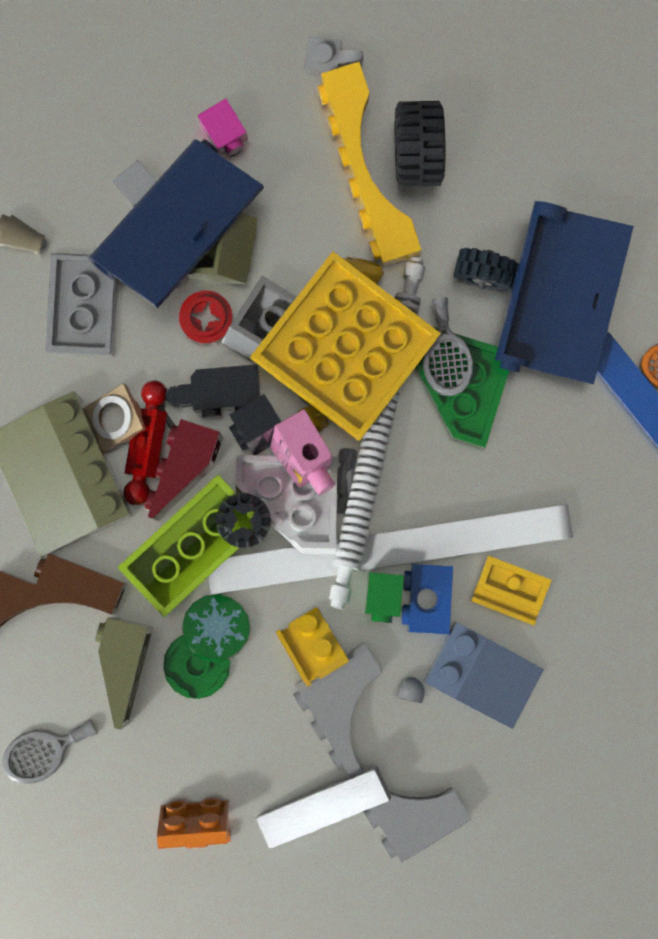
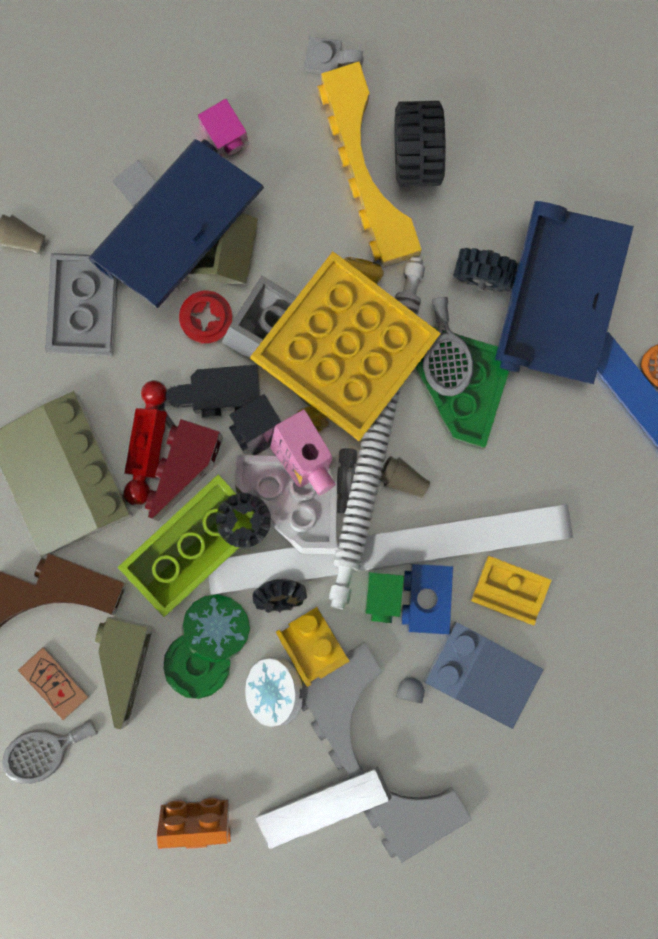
(53, 683): none -> nougat tile
(133, 420): tan piece -> none
(273, 692): none -> white tile
(279, 595): none -> black gear
(403, 478): none -> dark tan cone

